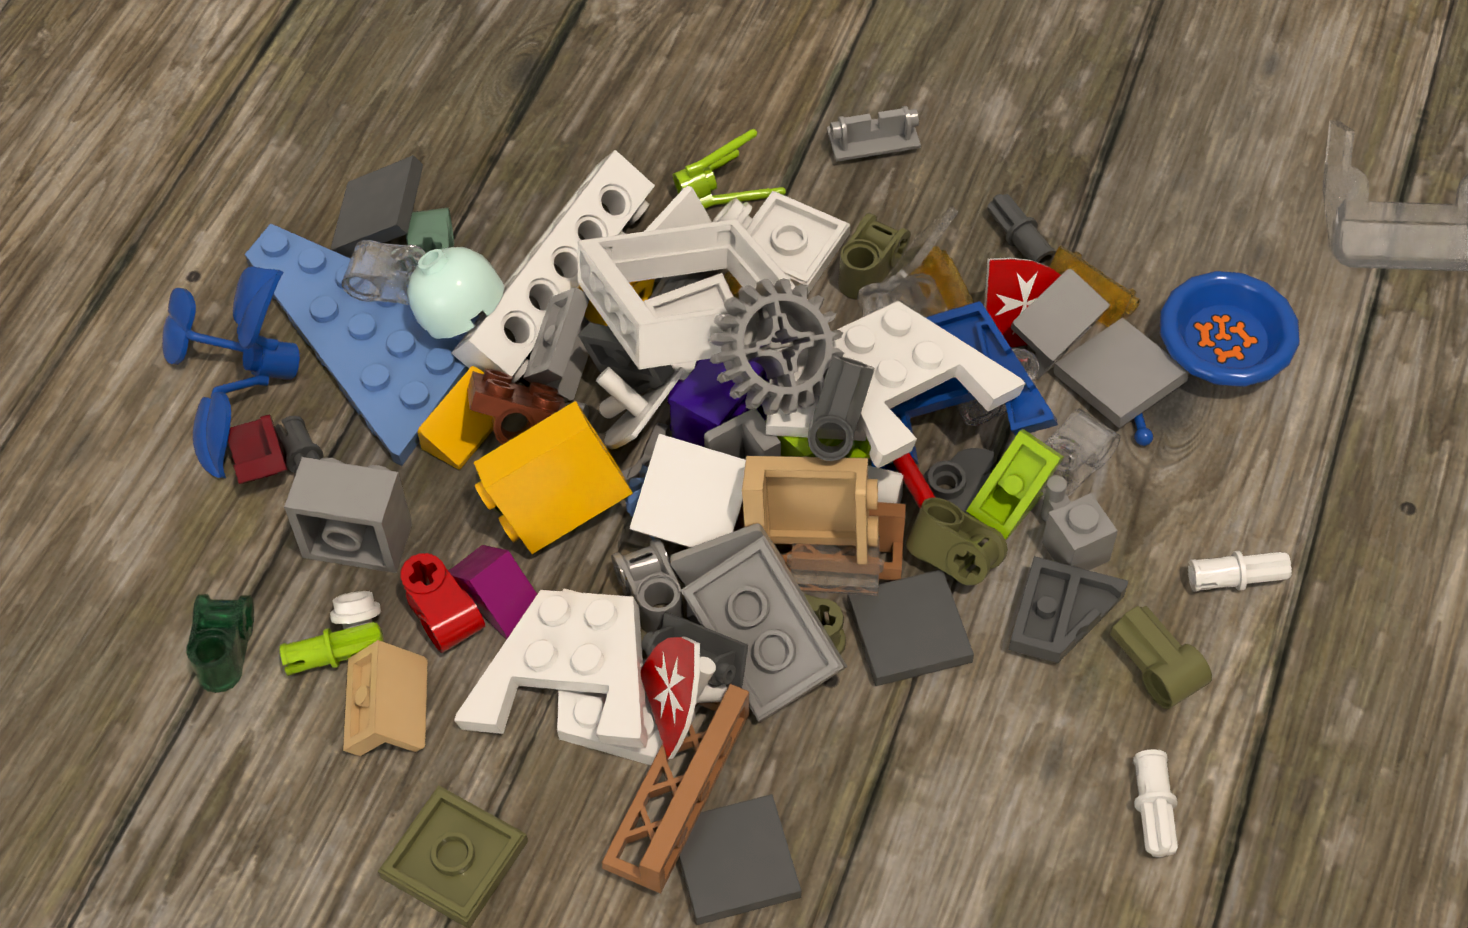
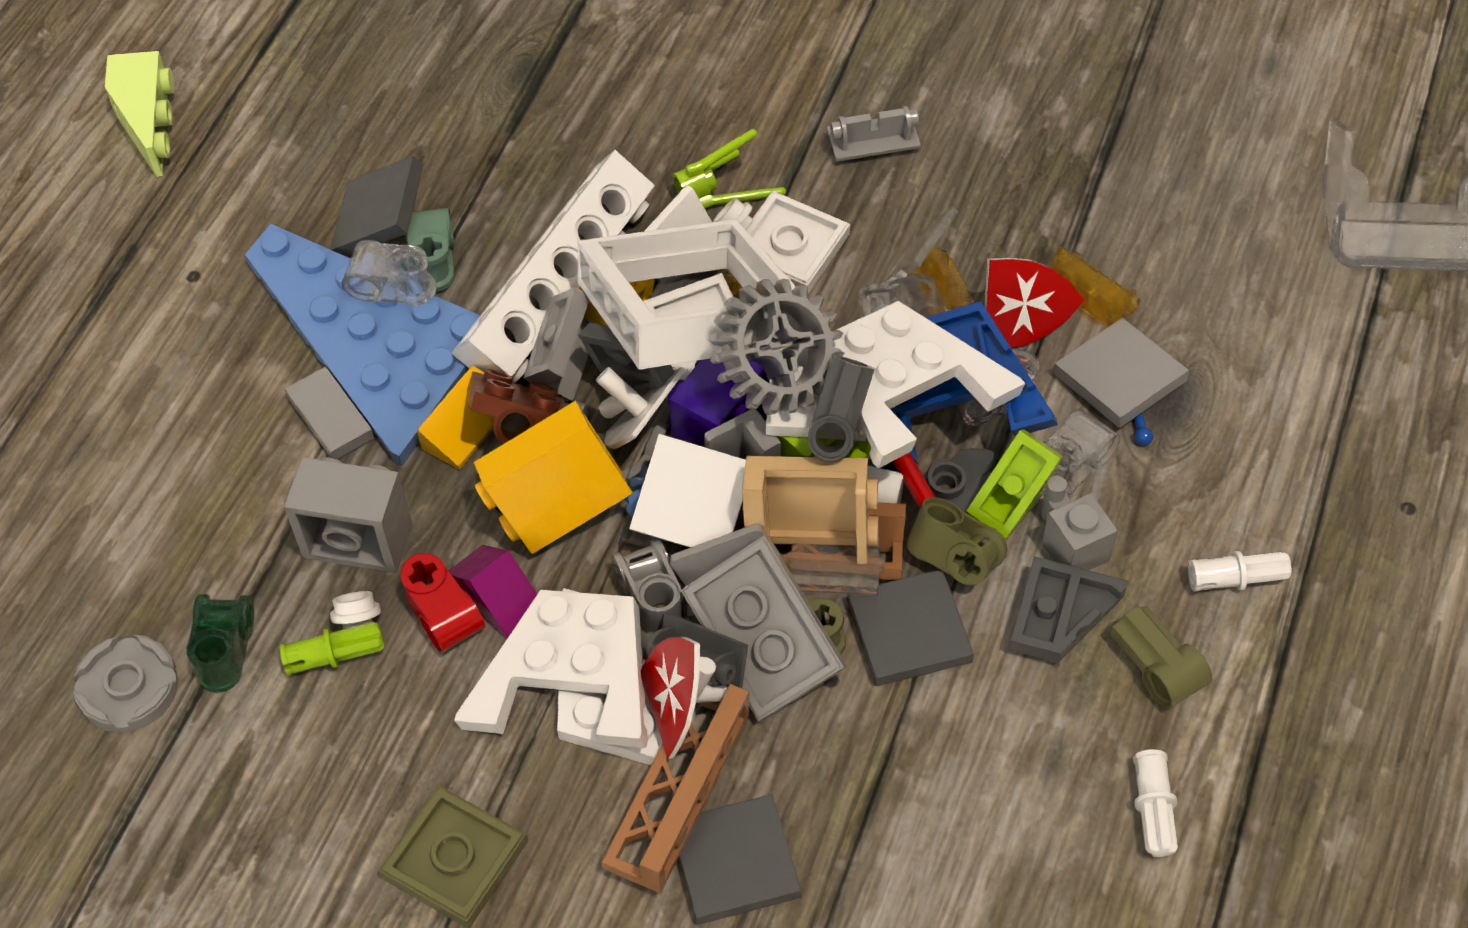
(125, 683): none -> light grey tile
(139, 97): none -> yellowish green slope
(256, 450): dark red panel -> none
(261, 356): blue plant -> none
(297, 442): dark grey axle -> none
(329, 413): none -> light grey tile
(385, 699): tan panel -> none
(452, 289): light aqua cylinder -> none
(870, 254): olive piece -> none
(1020, 230): dark grey axle -> none
(1059, 318): light grey panel -> none
(1229, 328): blue piece -> none

